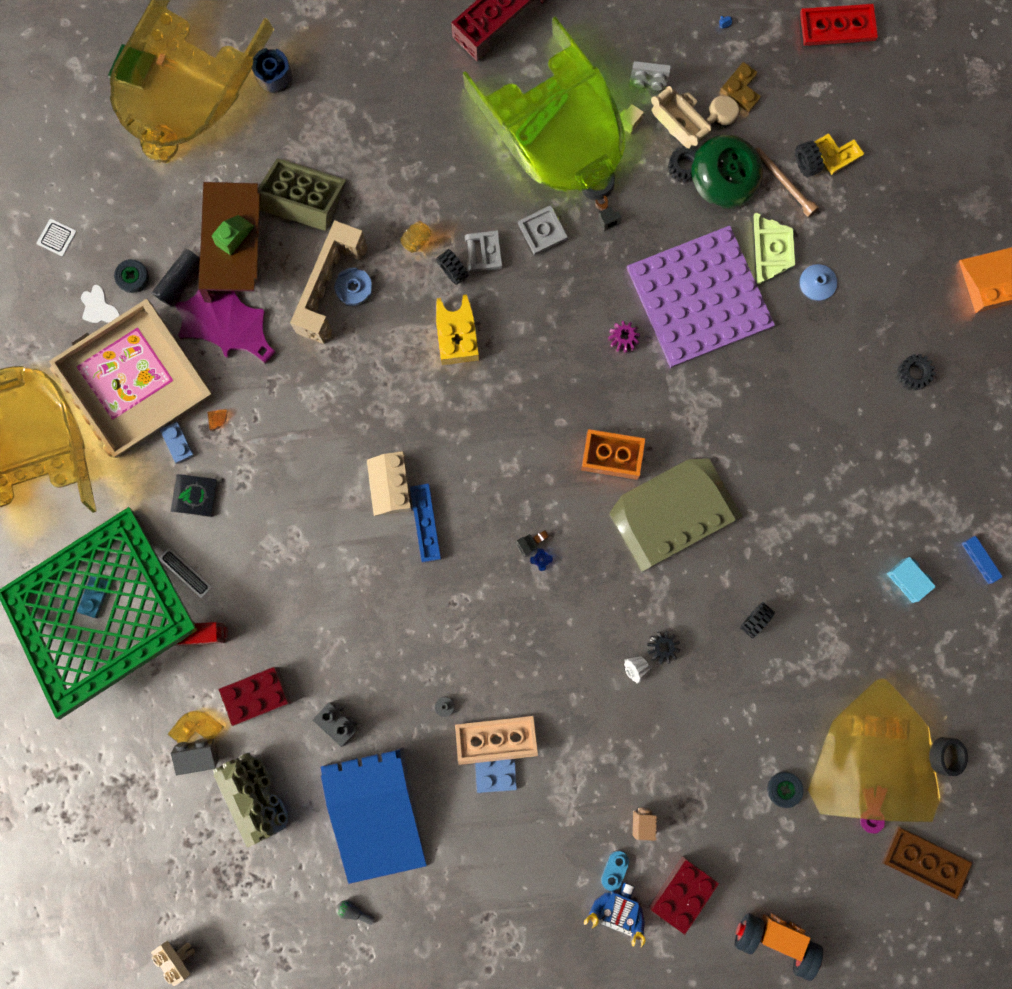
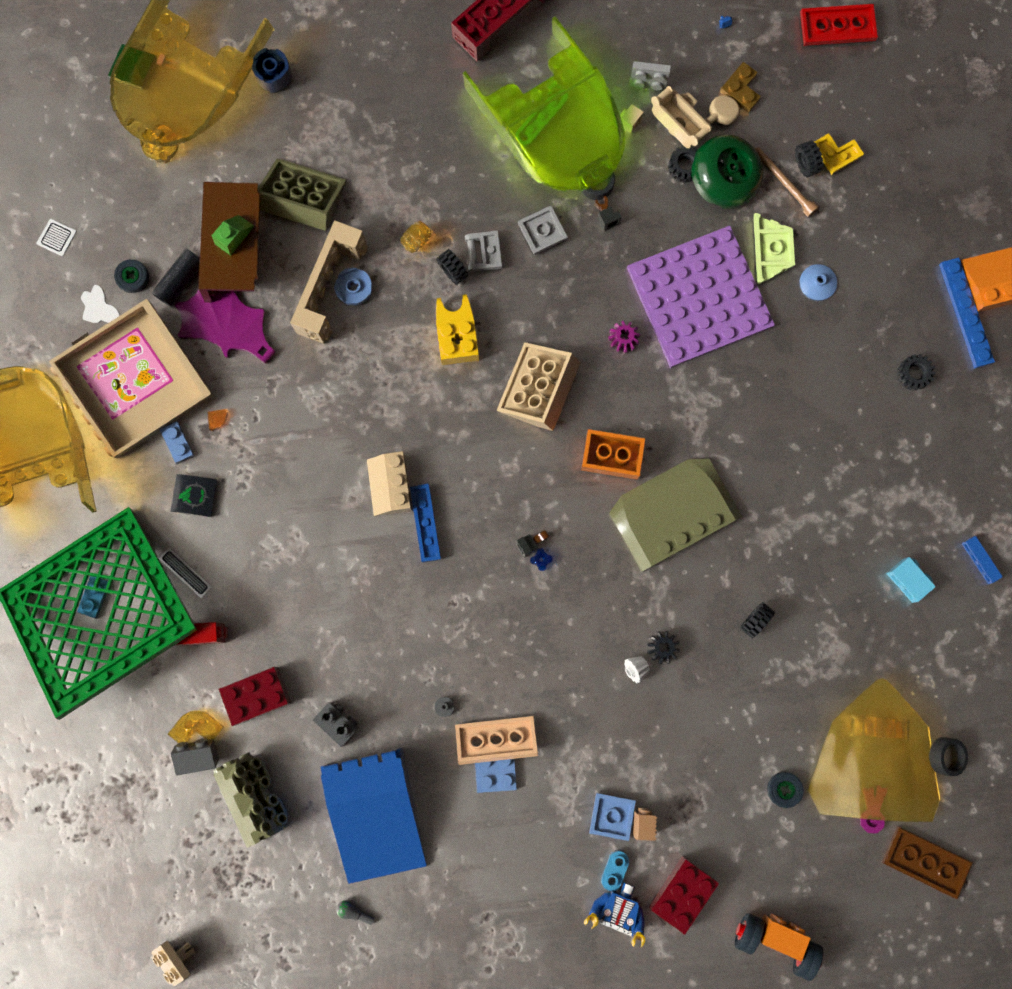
(539, 385): none -> tan slope
(612, 816): none -> medium blue plate
(966, 313): none -> blue plate

